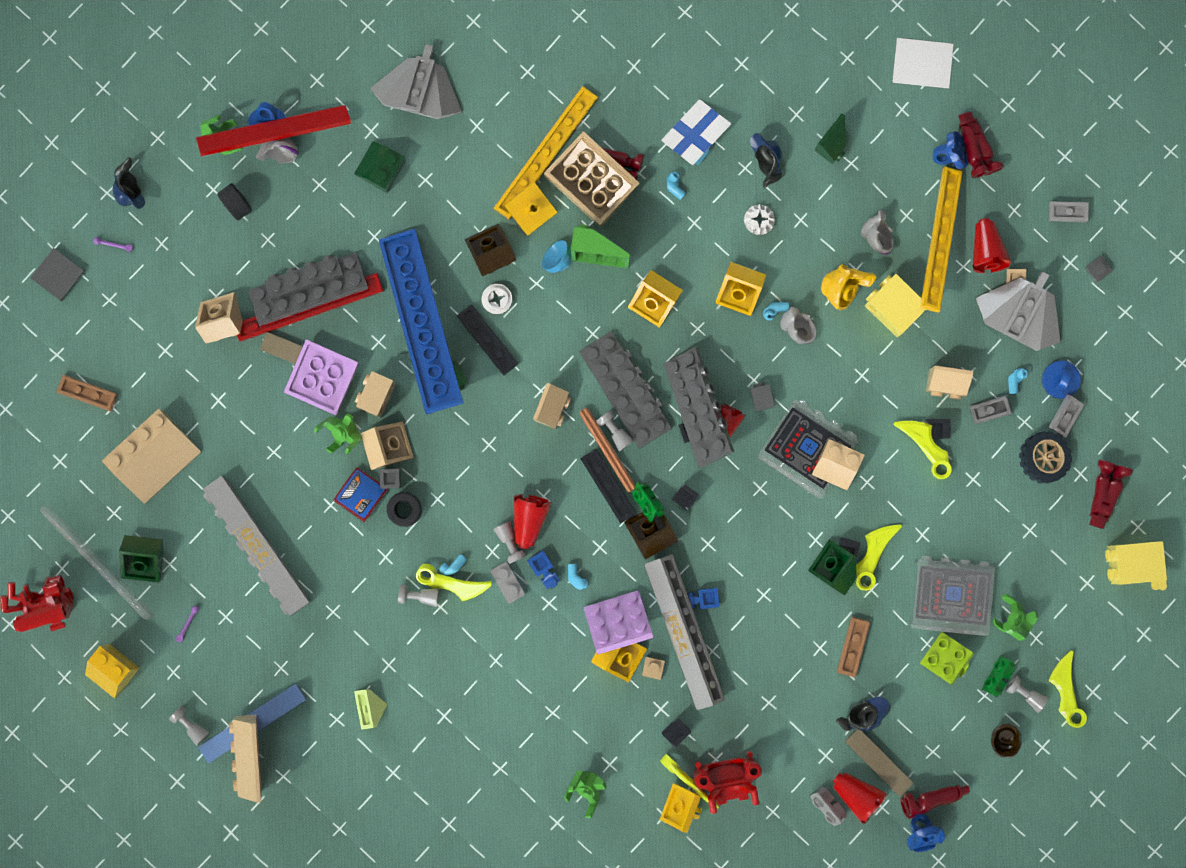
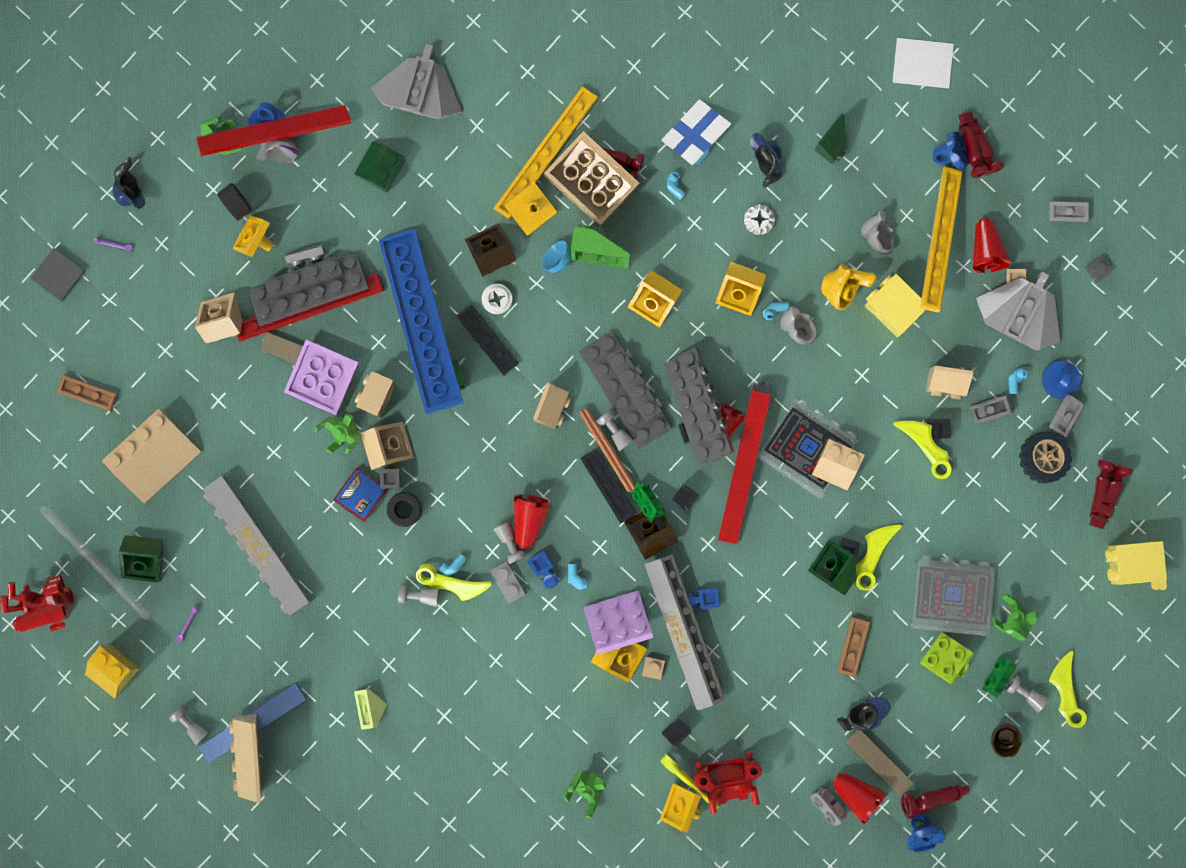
(253, 237): none -> yellow tile
(297, 256): none -> light grey plate
(744, 467): none -> red tile

